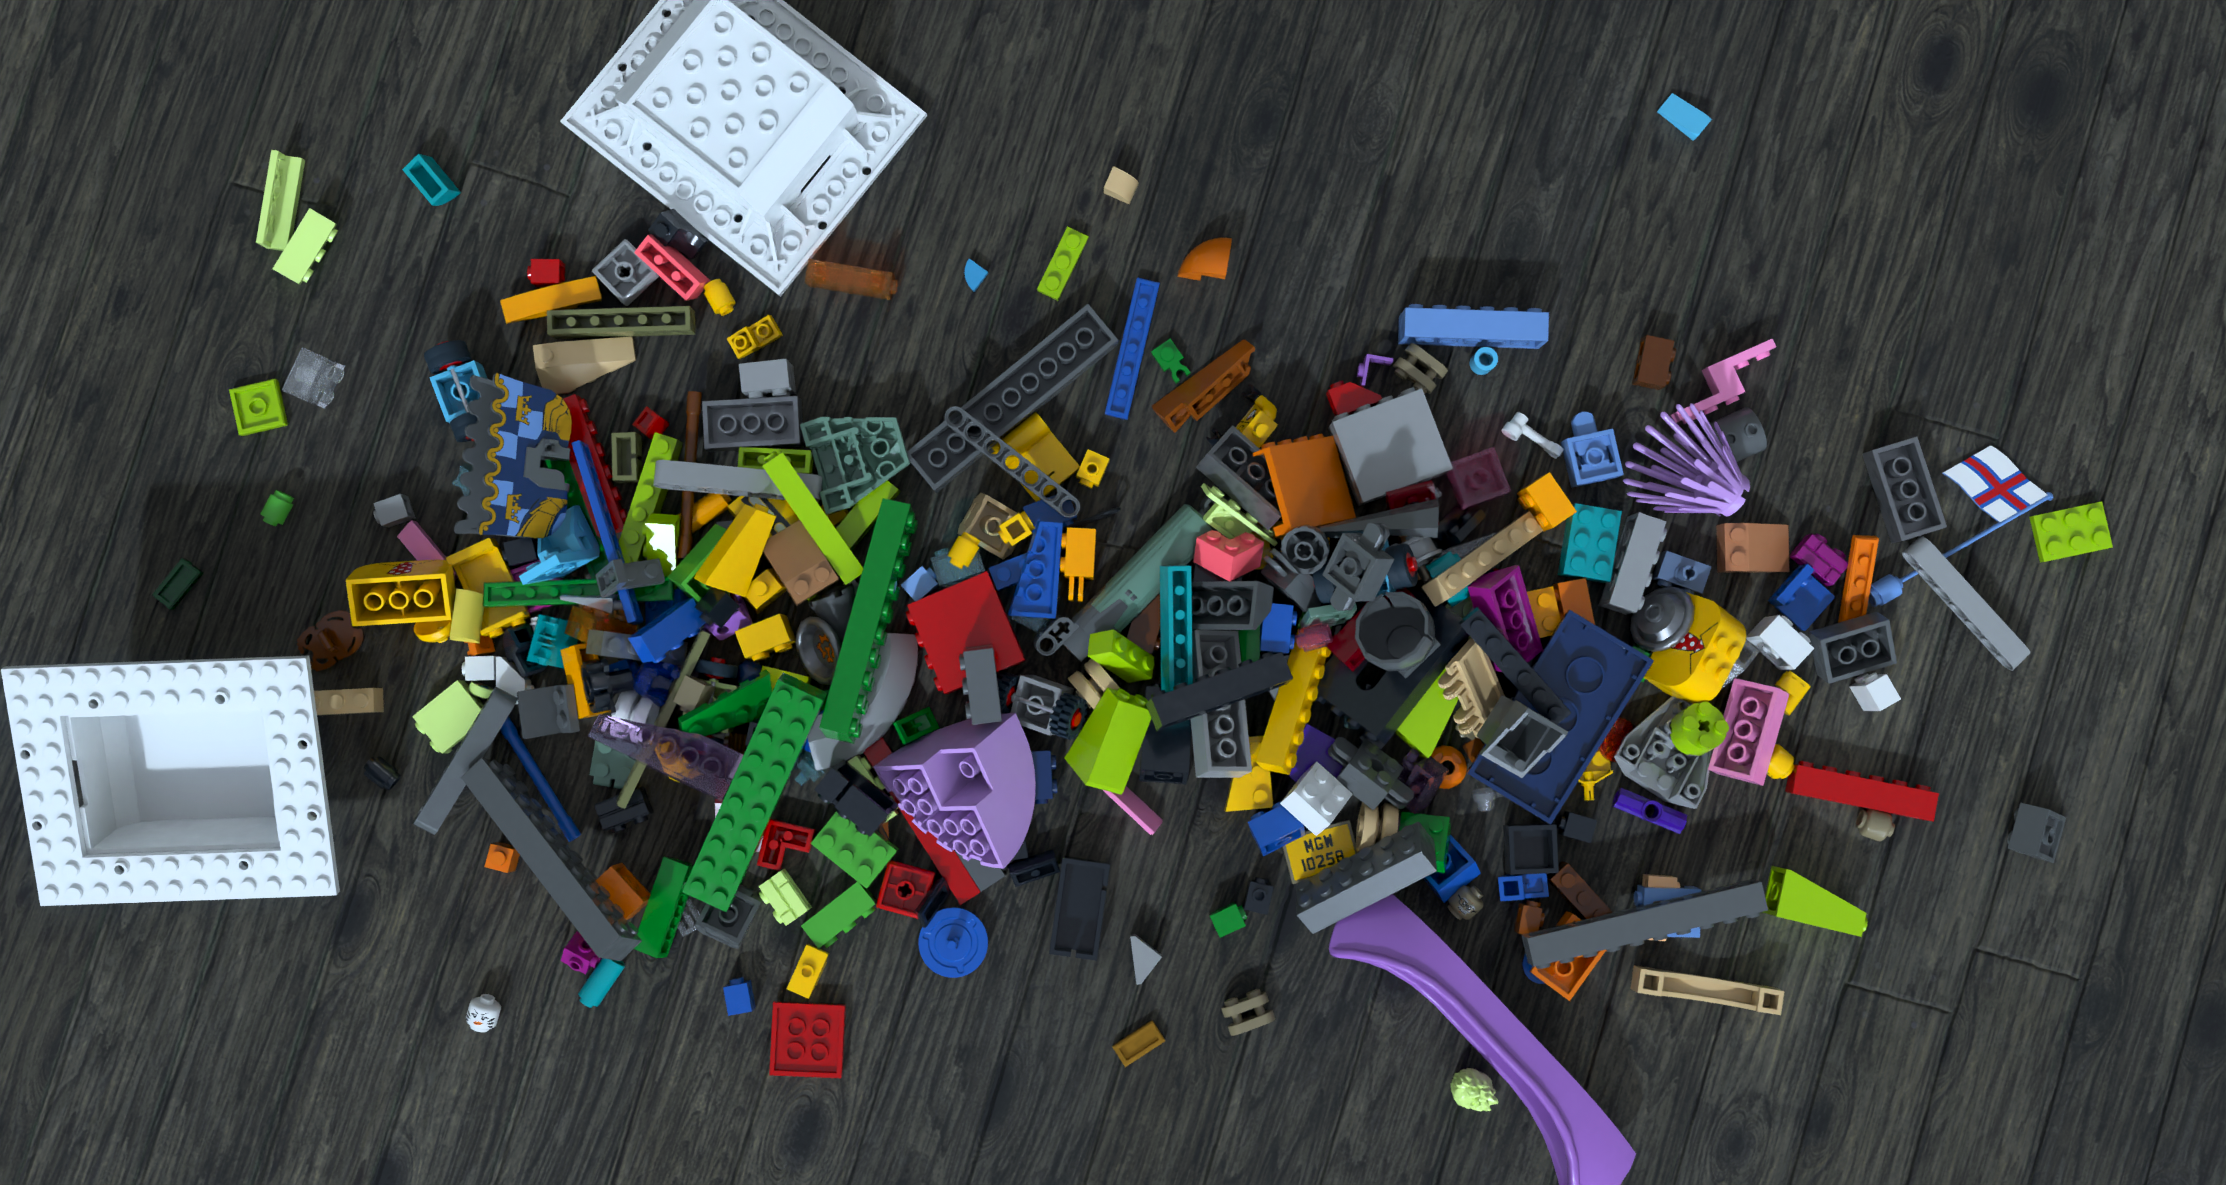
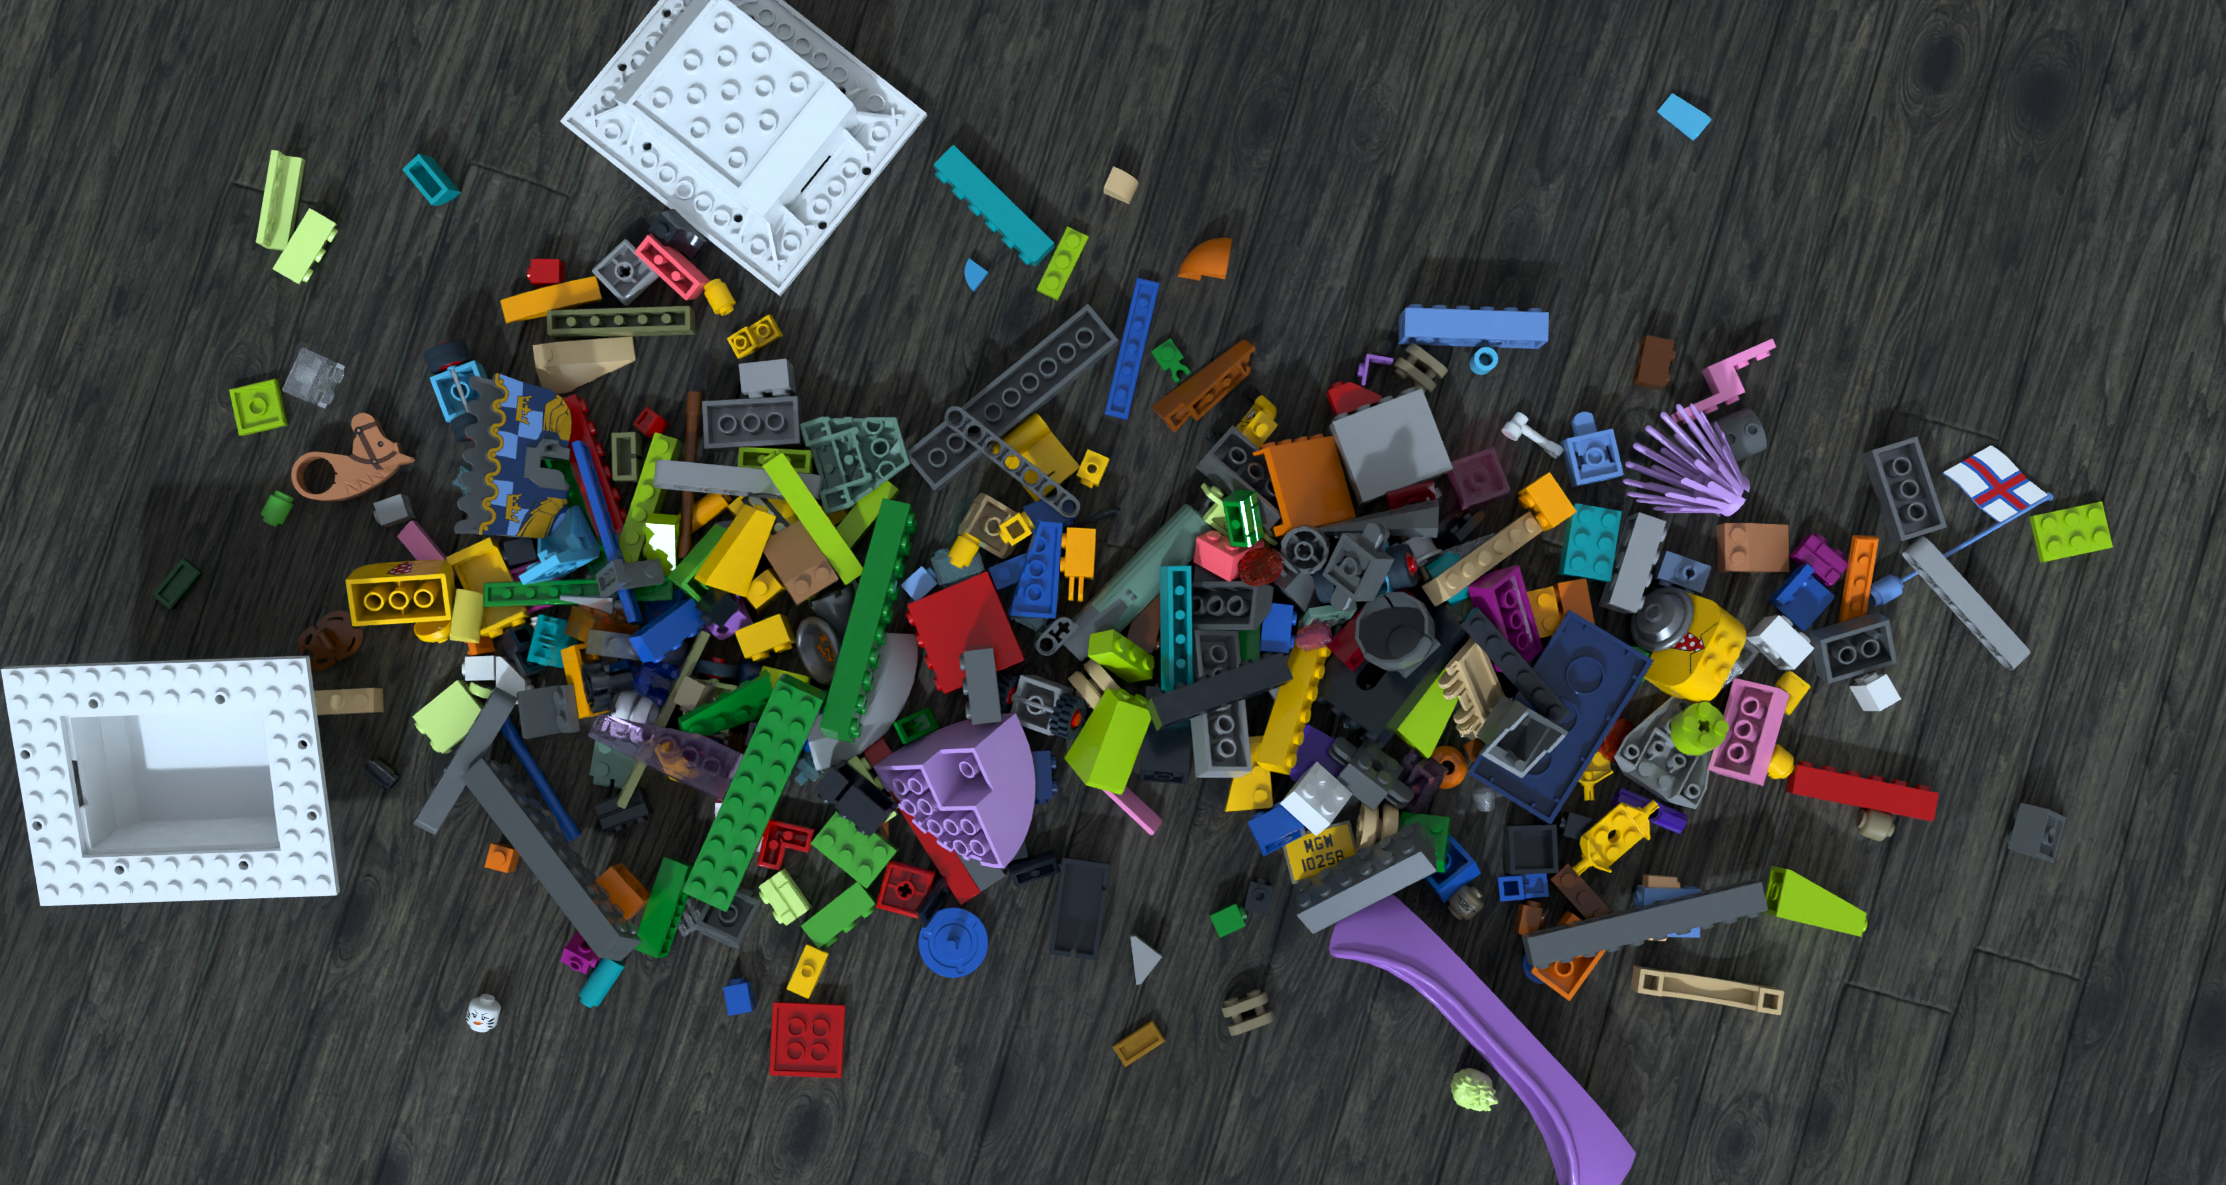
(368, 466): none -> nougat animal
(850, 279): clear orange brick -> none
(994, 206): none -> teal brick
(1243, 518): none -> green brick
(1260, 567): none -> clear red wheel
(1630, 827): none -> yellow plate

